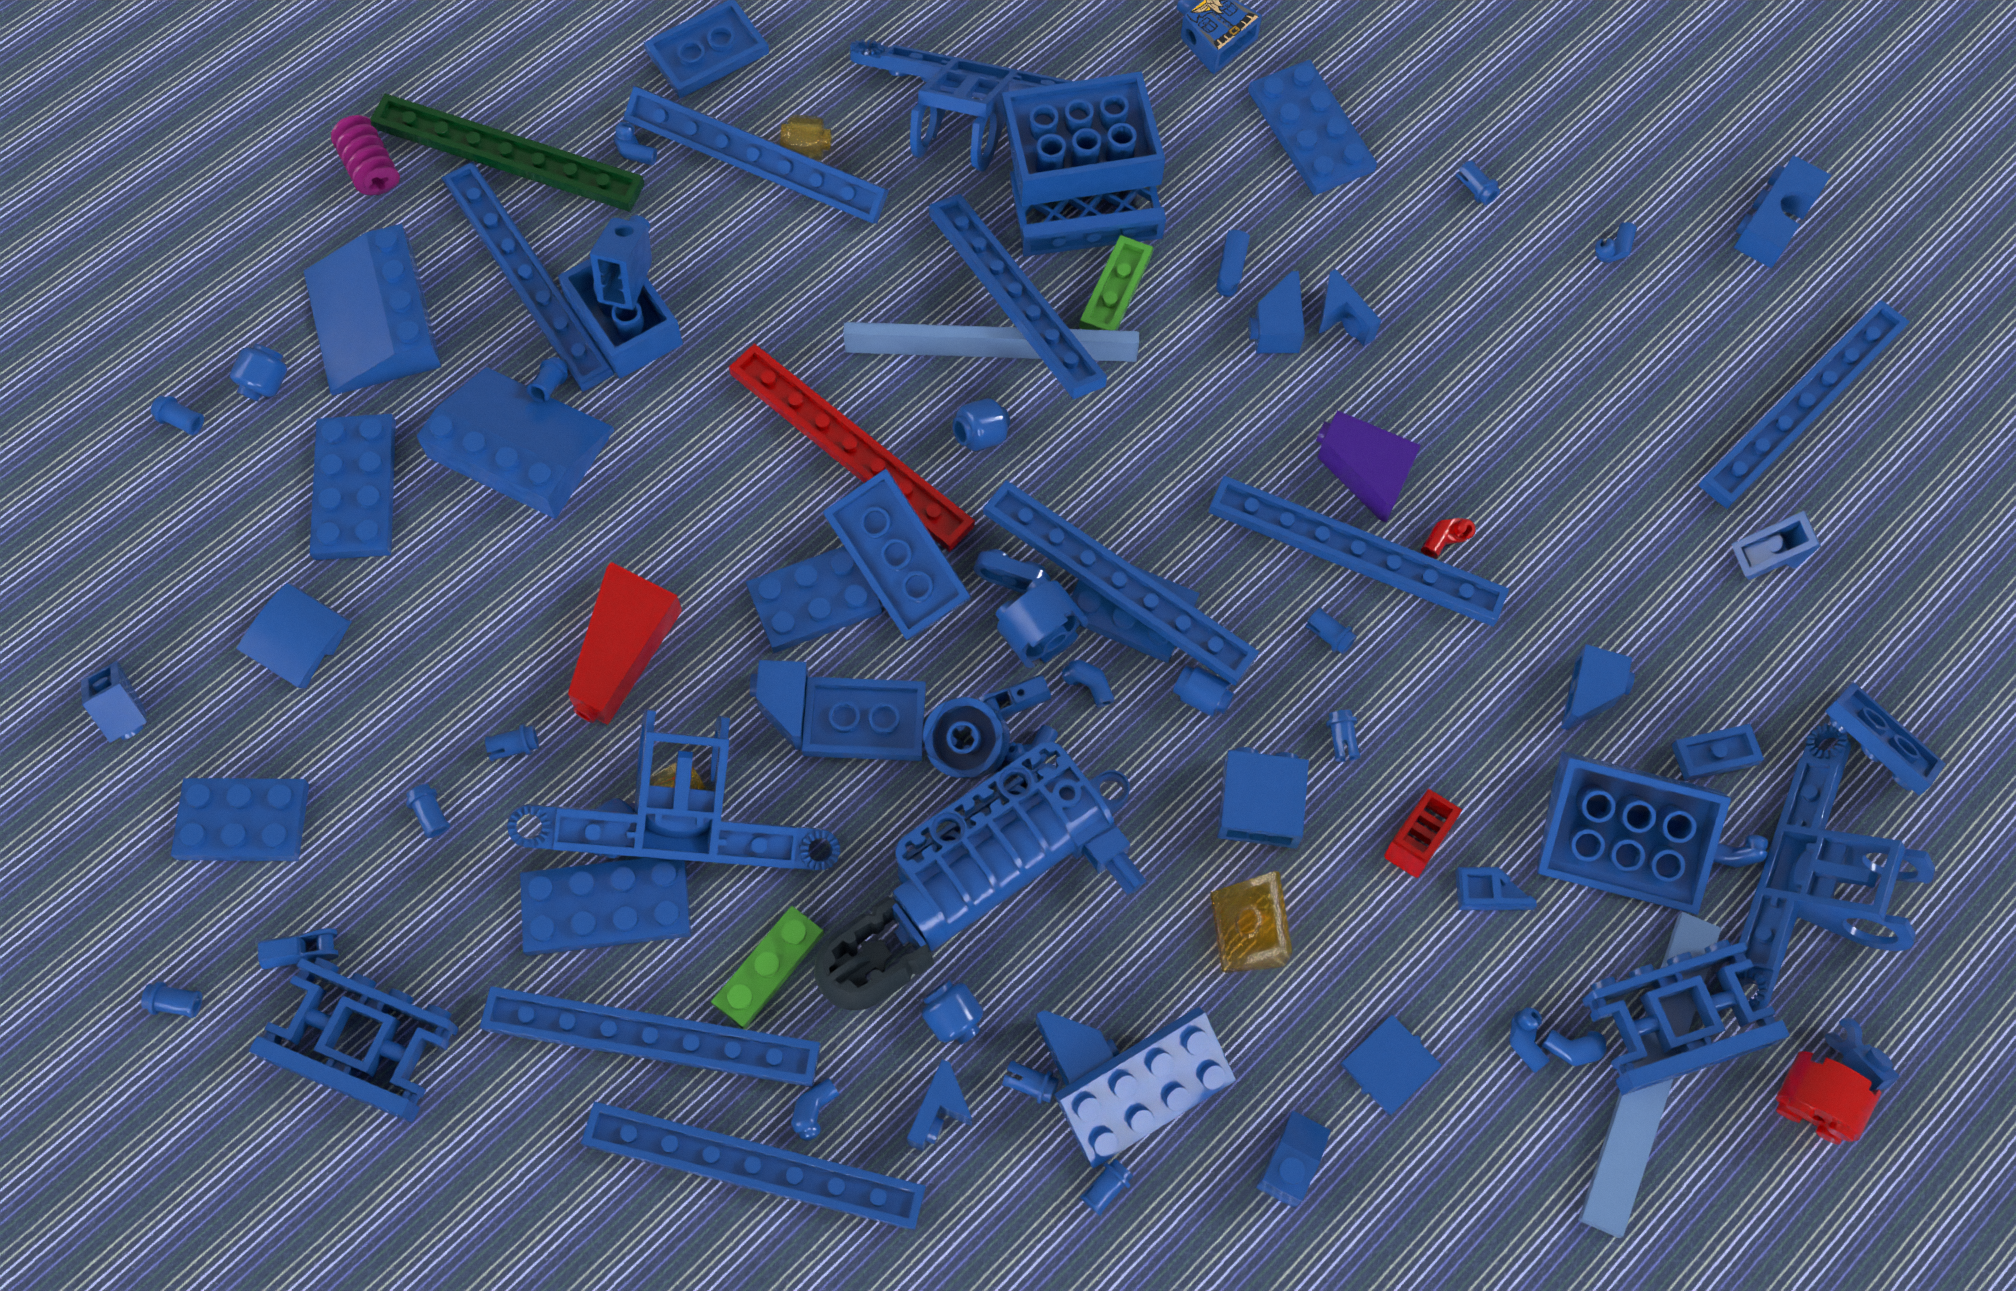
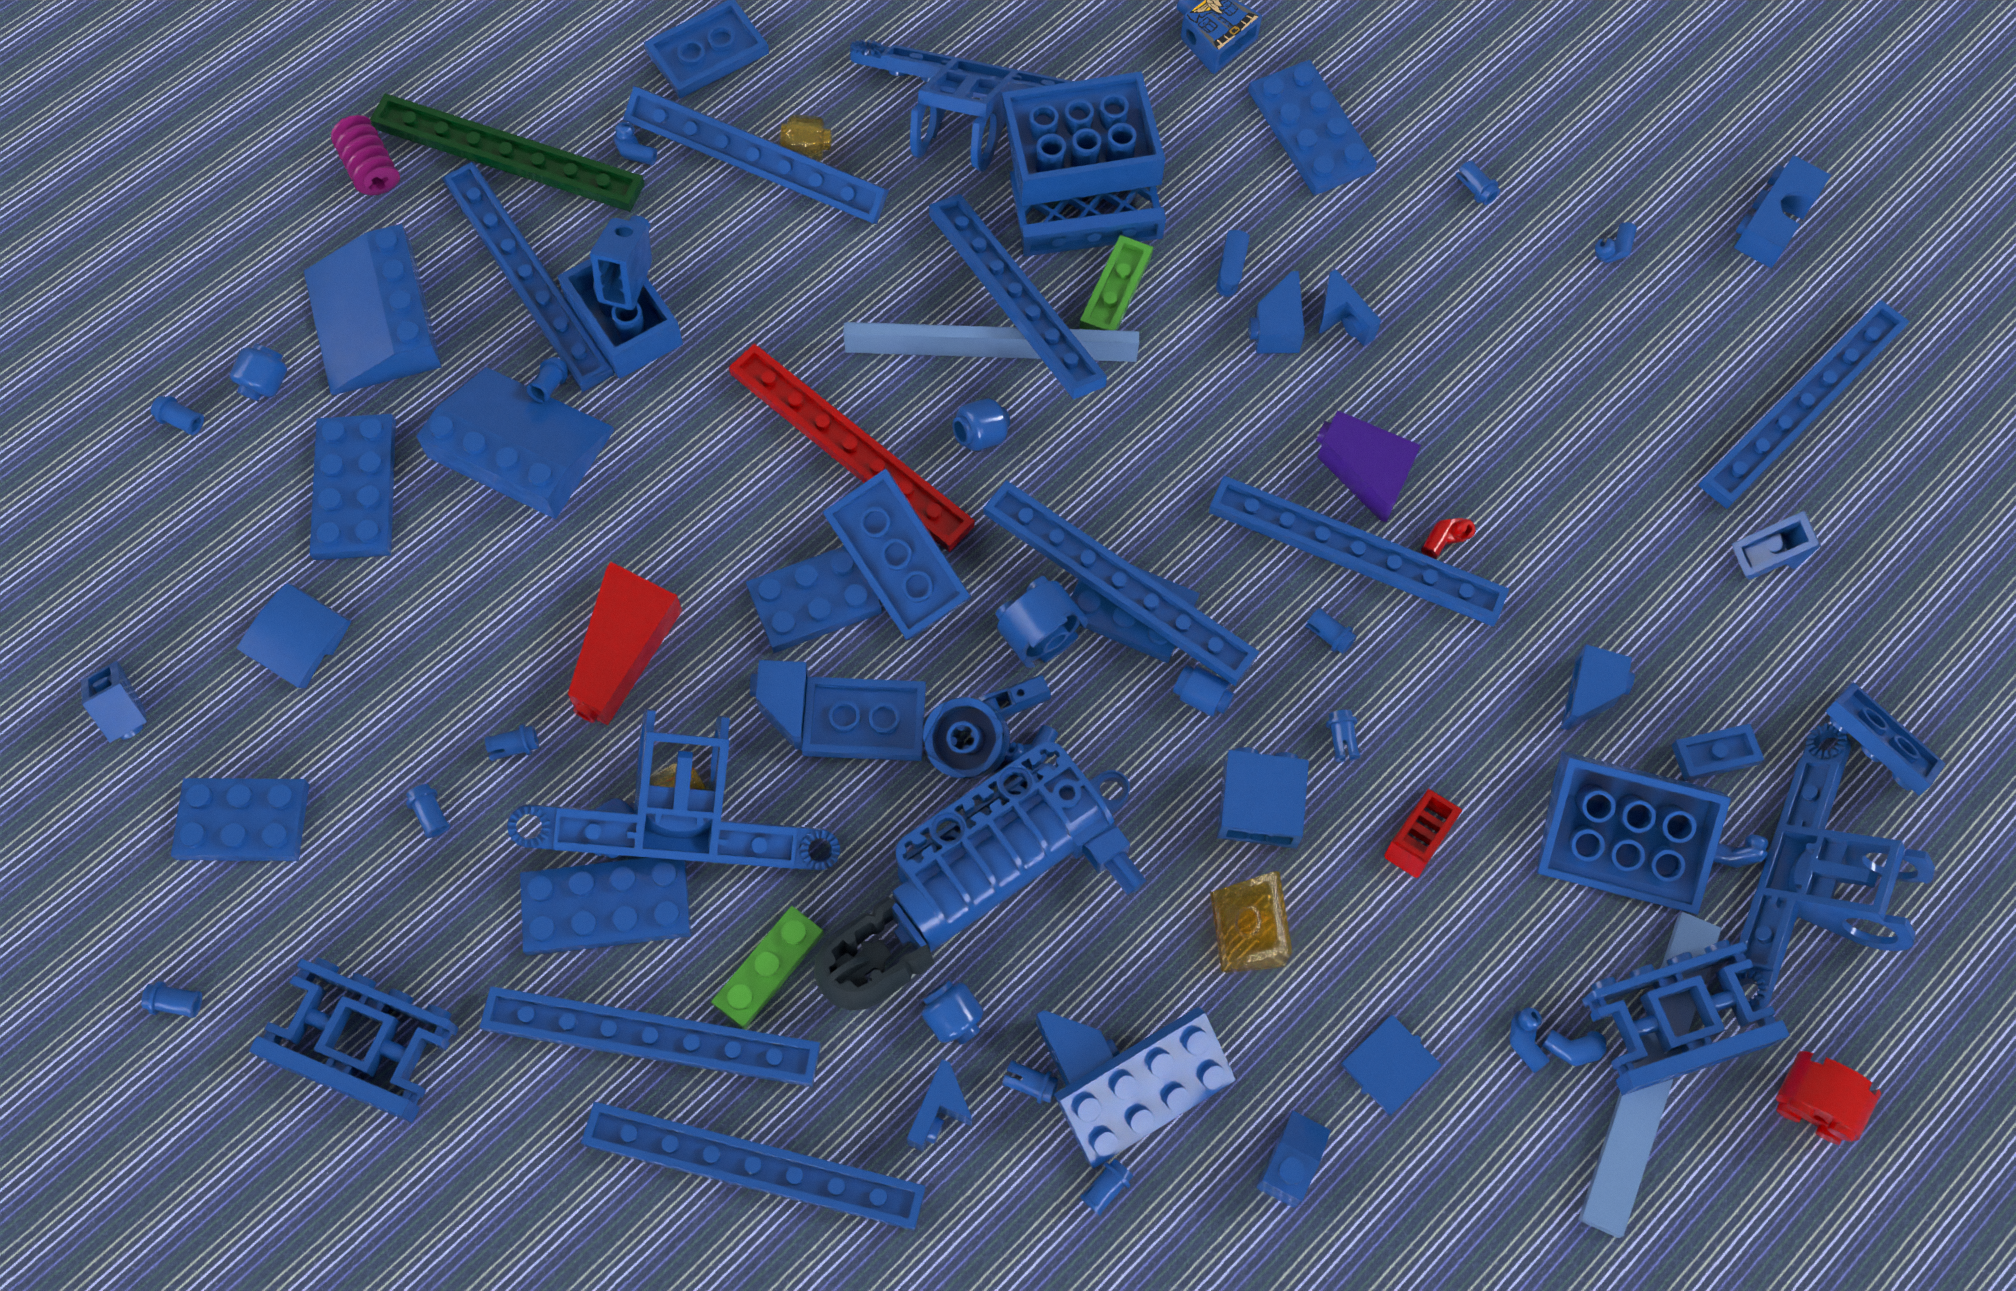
(290, 949): blue bar -> none
(807, 1109): blue arm -> none
(1002, 570): blue plate -> none
(1091, 676): blue arm -> none
(1489, 890): blue tile -> none
(1863, 1058): blue plate -> none

